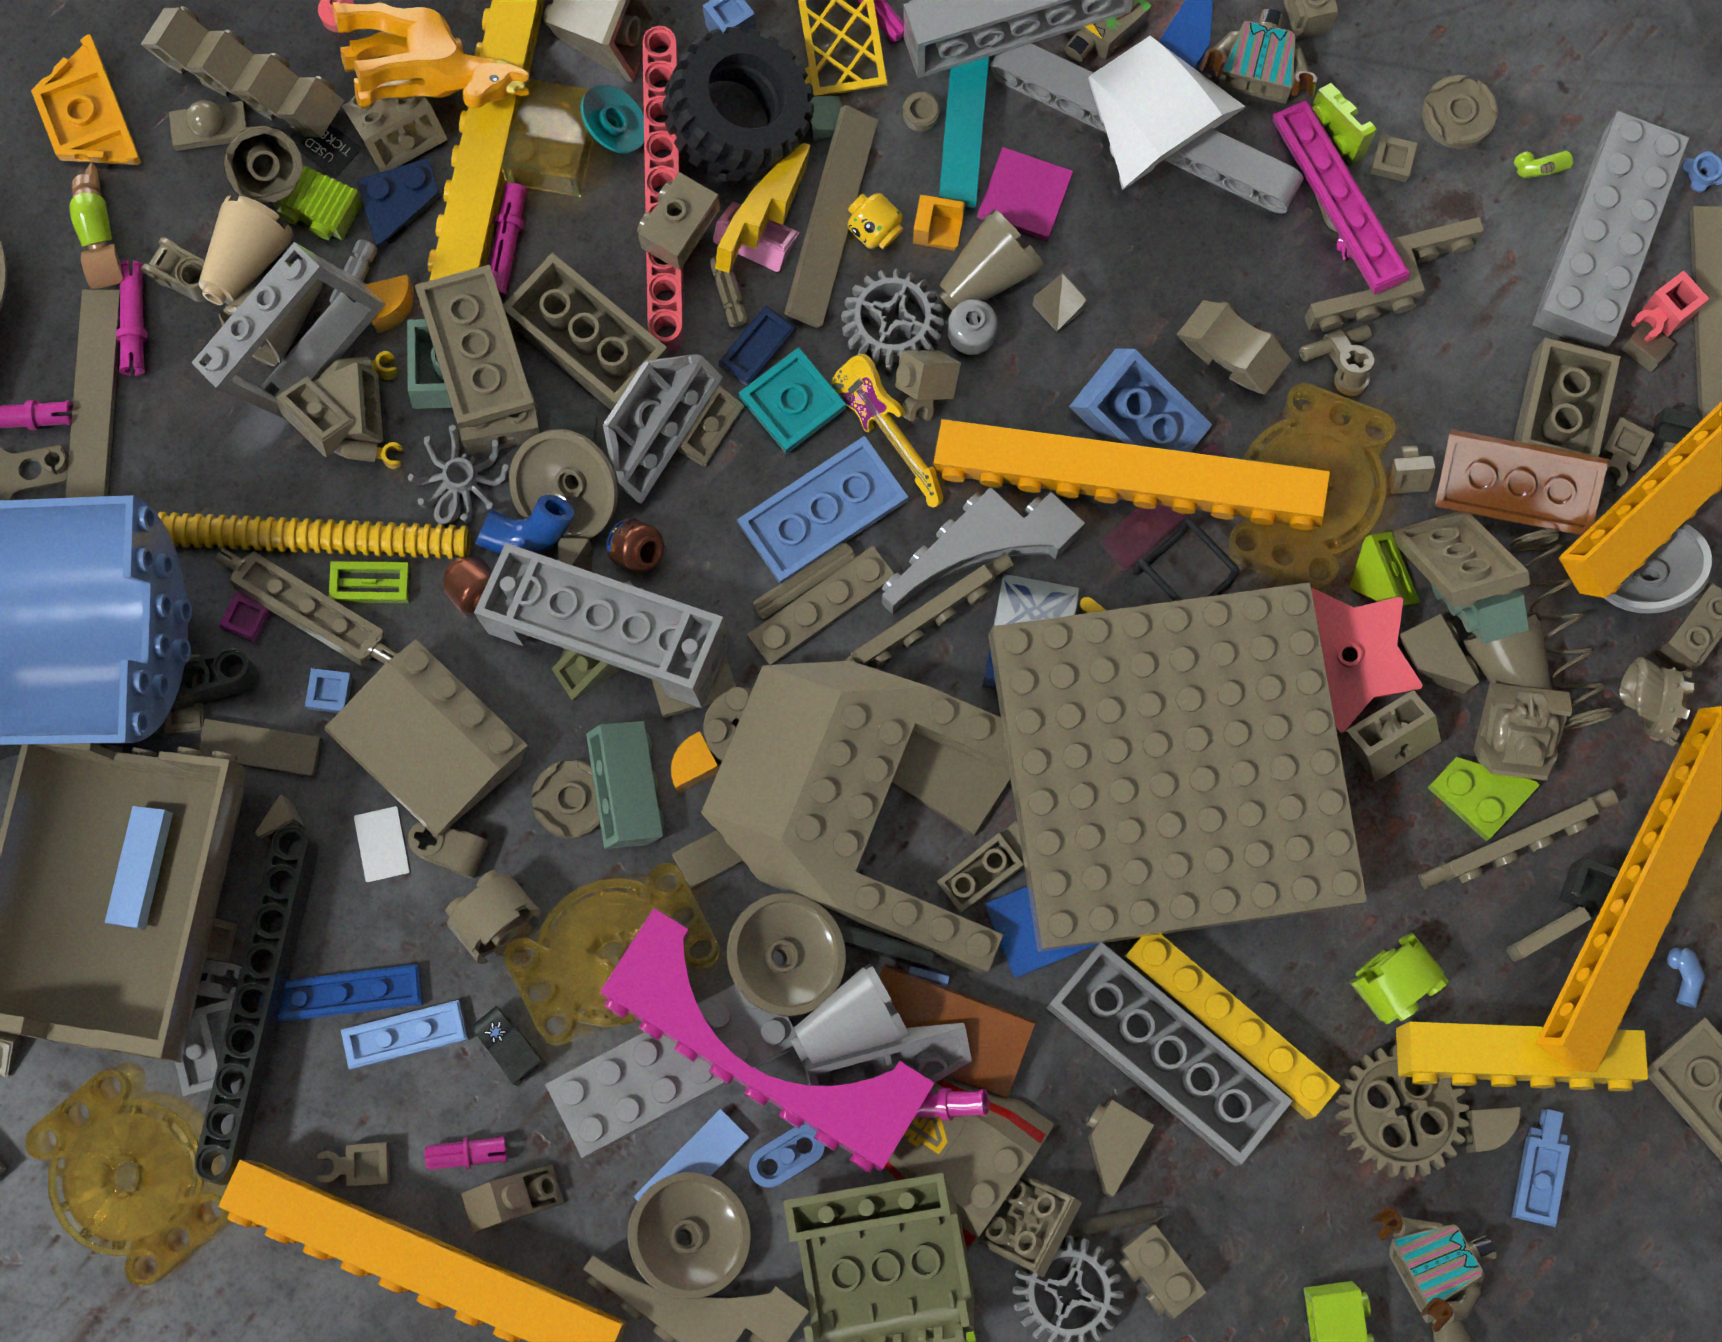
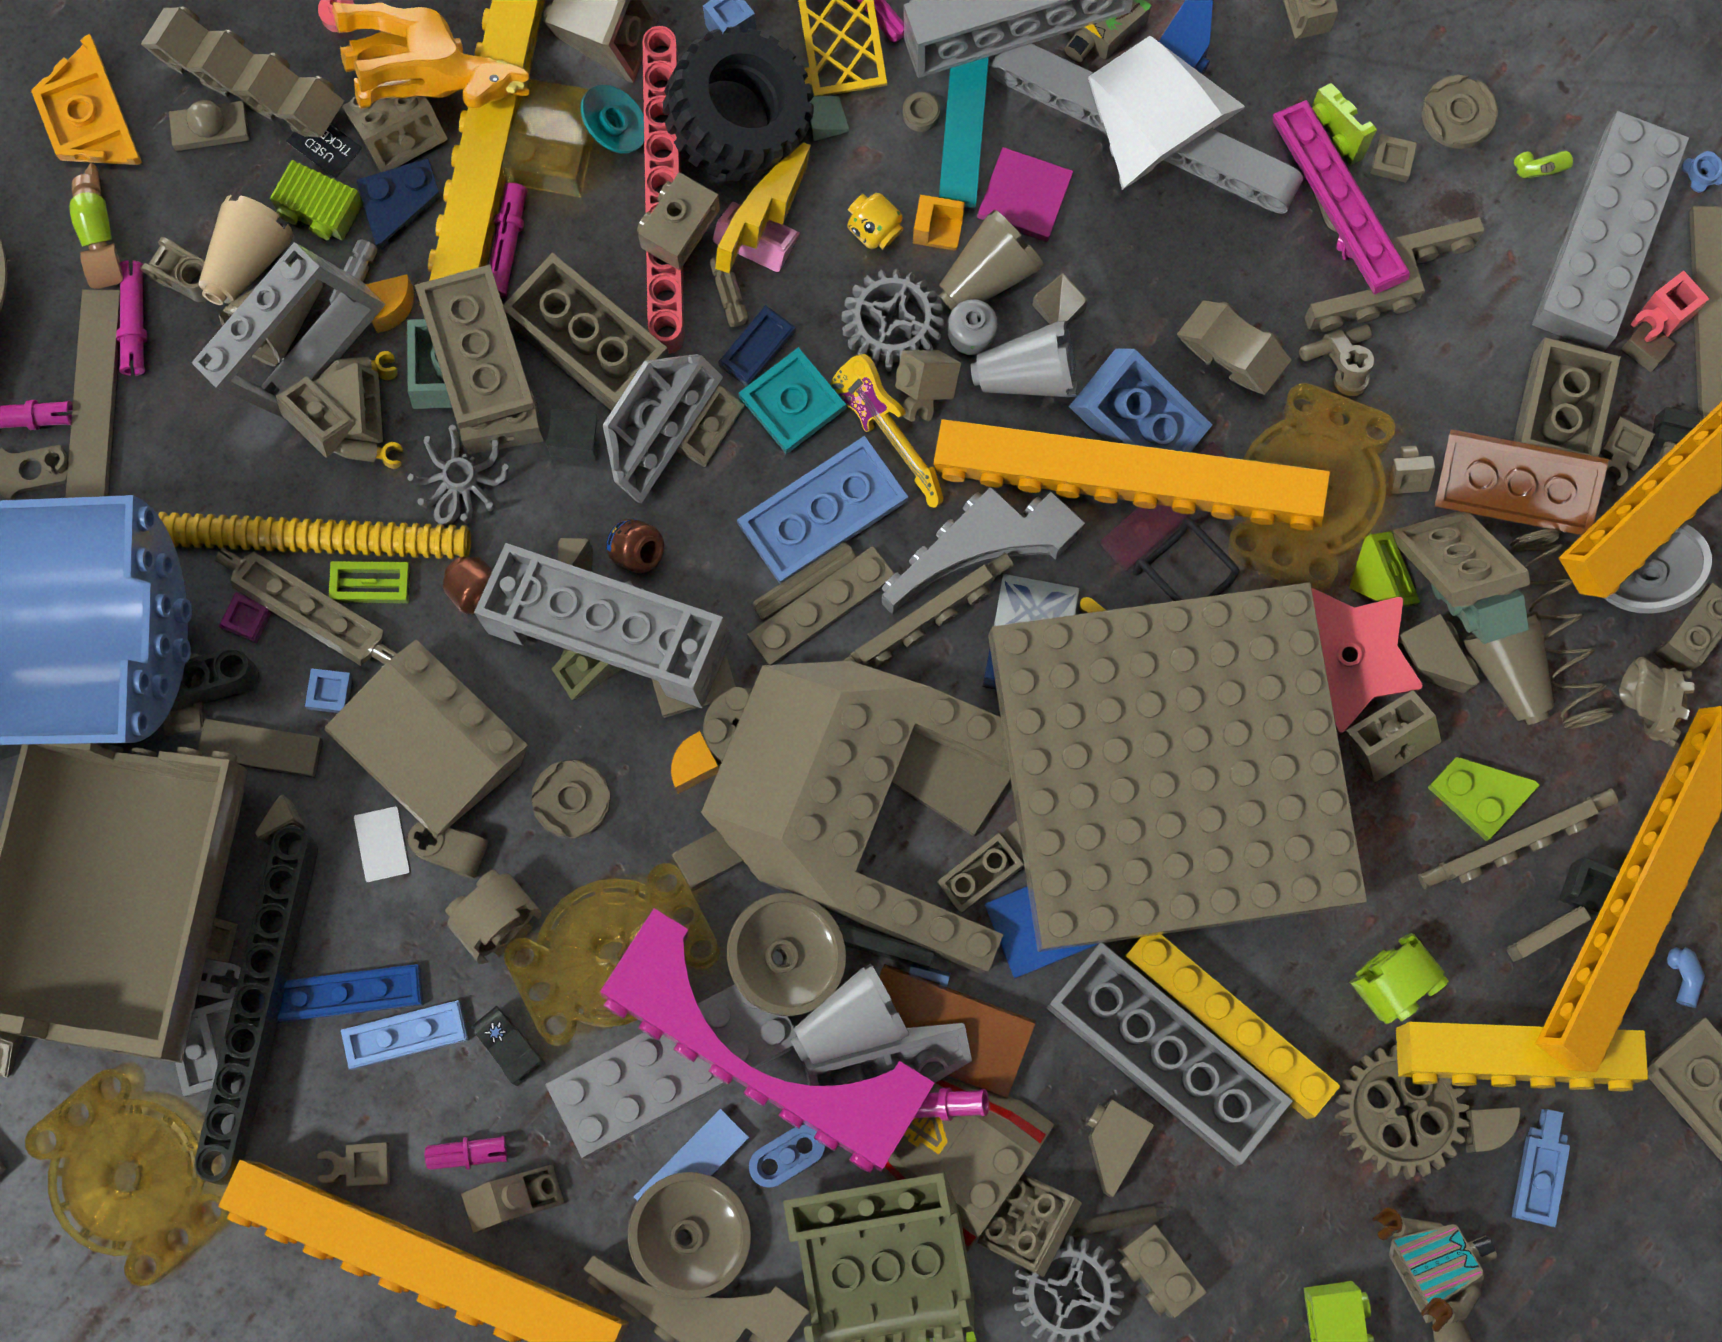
(138, 867): light blue tile -> none
(262, 163): dark tan cone -> none
(536, 533): blue cylinder -> none
(546, 468): dark tan dish -> none
(625, 784): sand green brick -> none
(830, 216): dark tan tile -> none
(1030, 364): none -> light grey cone
(1261, 60): torso -> none
(1521, 730): dark tan brick -> none

